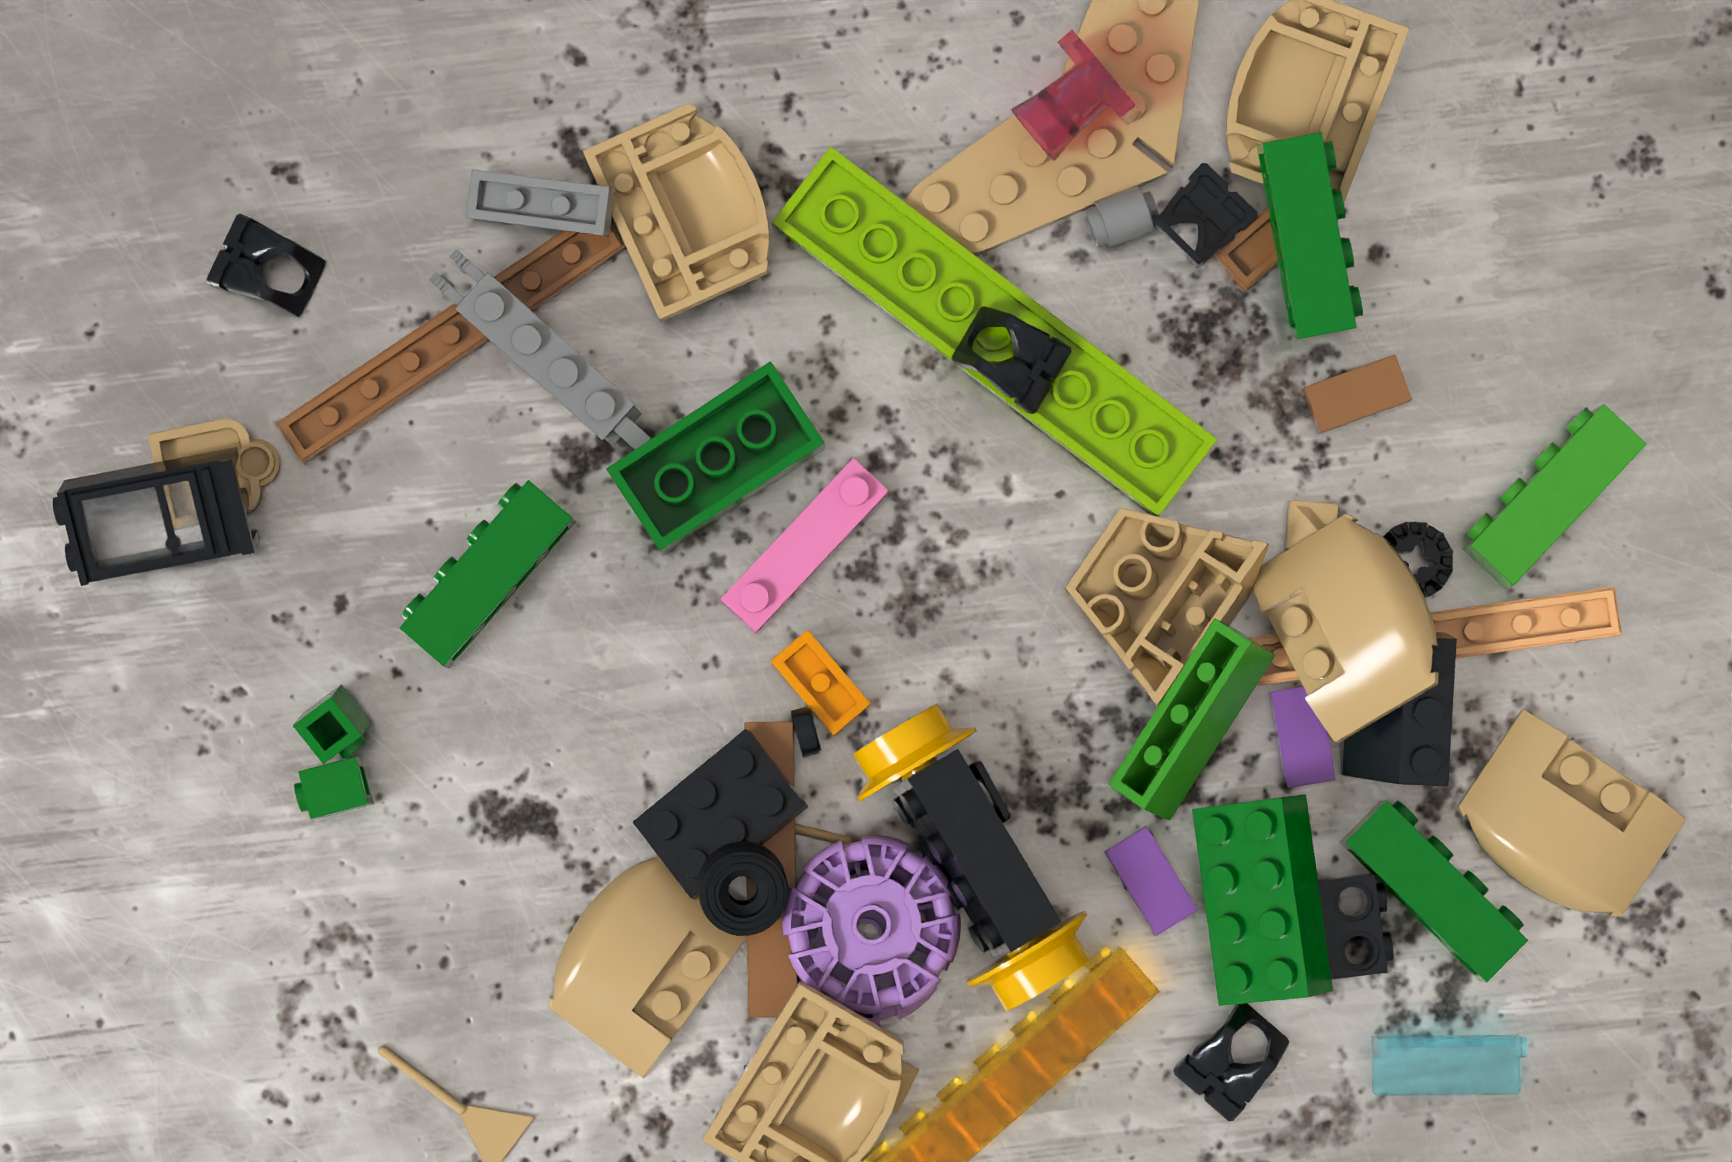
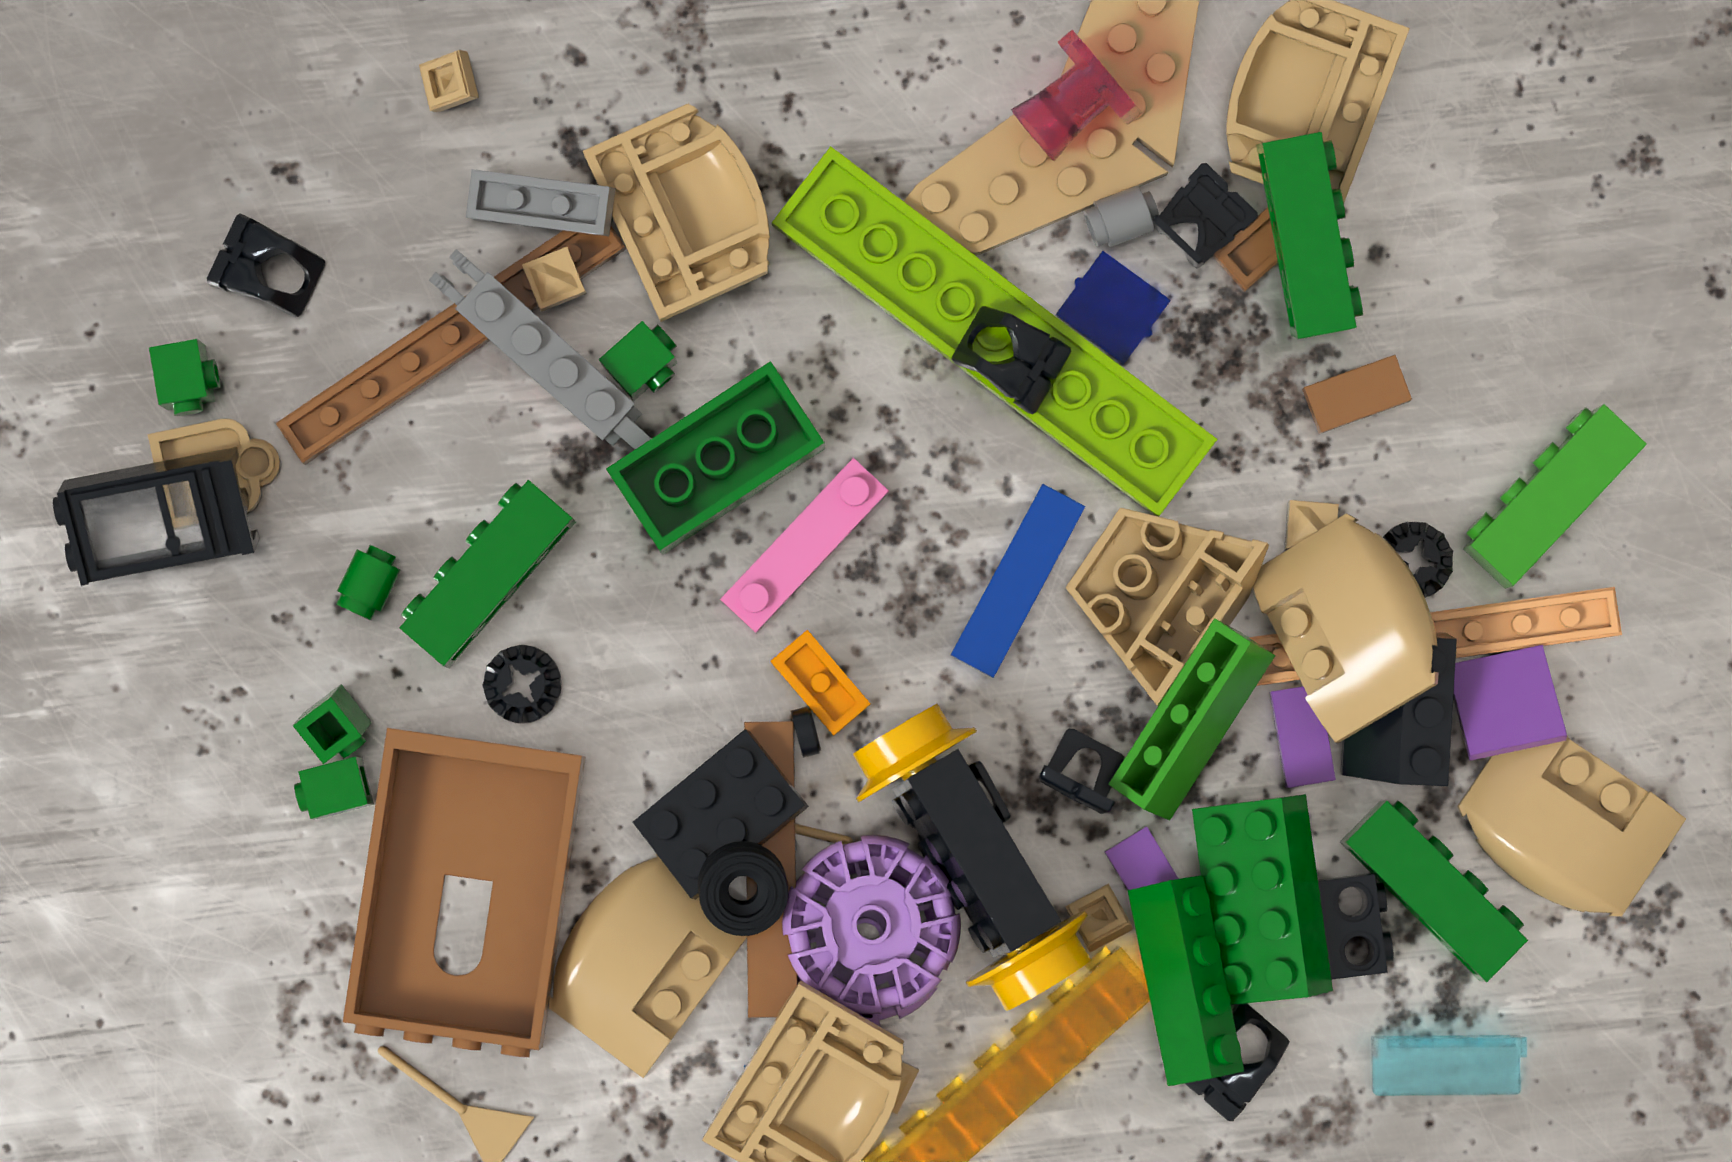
(184, 376): none -> green brick
(368, 582): none -> green brick
(448, 81): none -> tan tile
(475, 816): none -> medium nougat panel
(544, 689): none -> black gear
(554, 279): none -> tan tile
(641, 360): none -> green brick
(1017, 581): none -> blue tile
(1104, 917): none -> tan tile
(1110, 762): none -> black piece
(1113, 307): none -> clear blue piece
(1185, 980): none -> green brick
(1507, 703): none -> medium lavender tile

